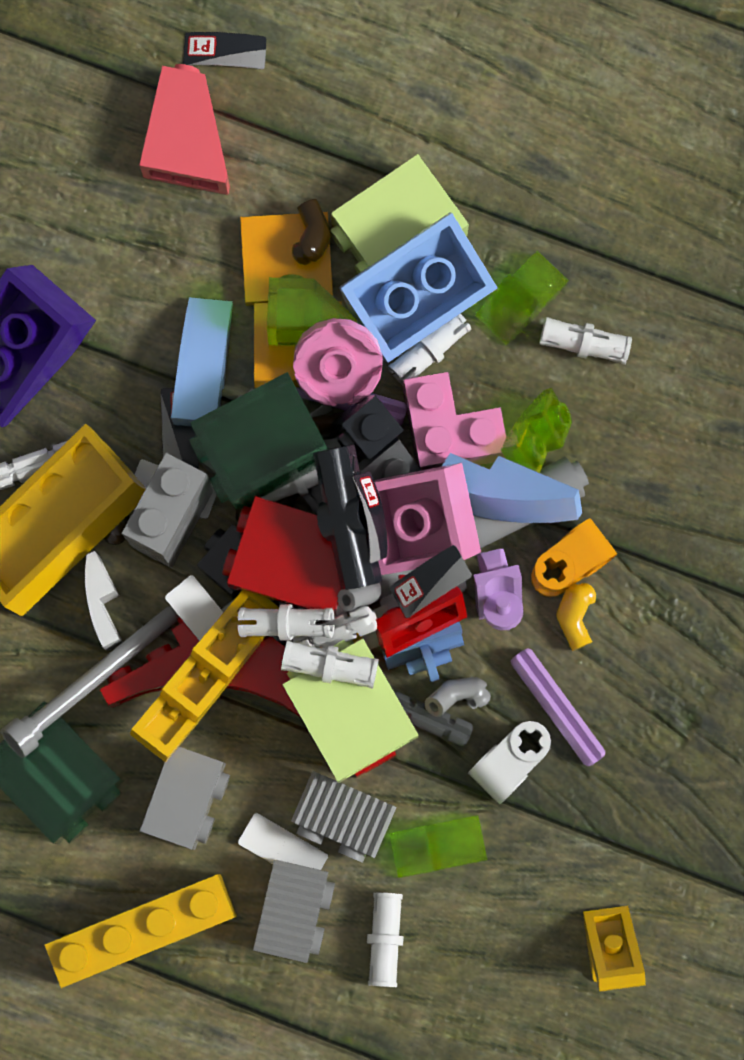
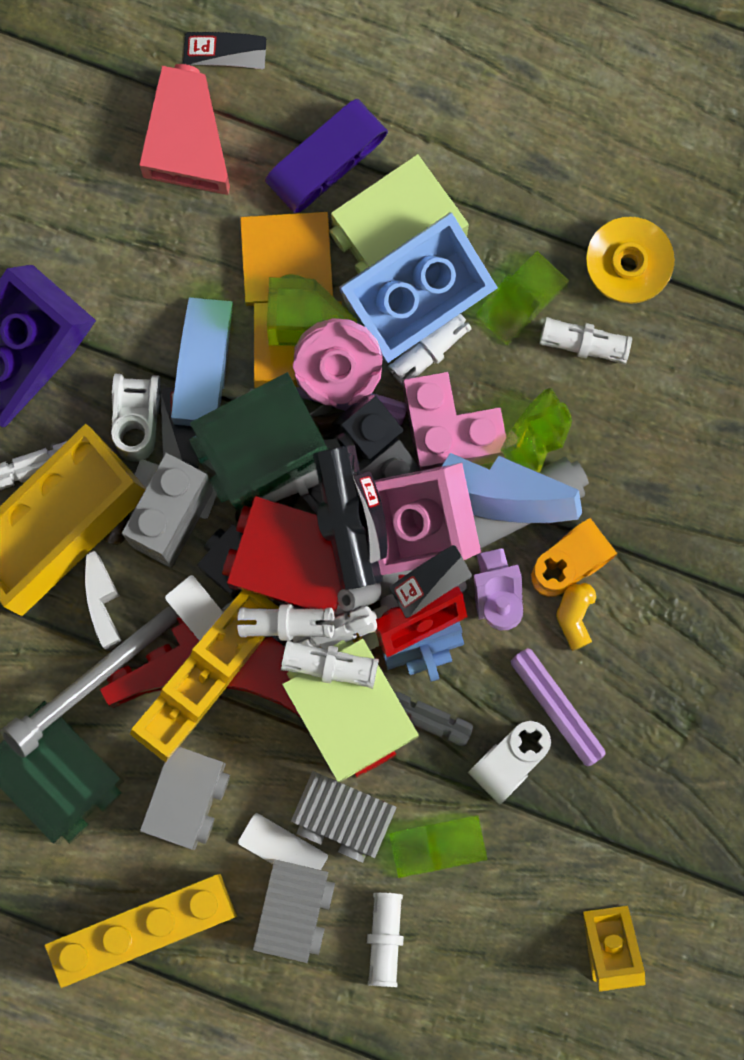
(135, 407): none -> white piece
(316, 235): dark brown arm -> none
(326, 156): none -> dark purple beam
(453, 690): light grey arm -> none
(636, 240): none -> yellow dish

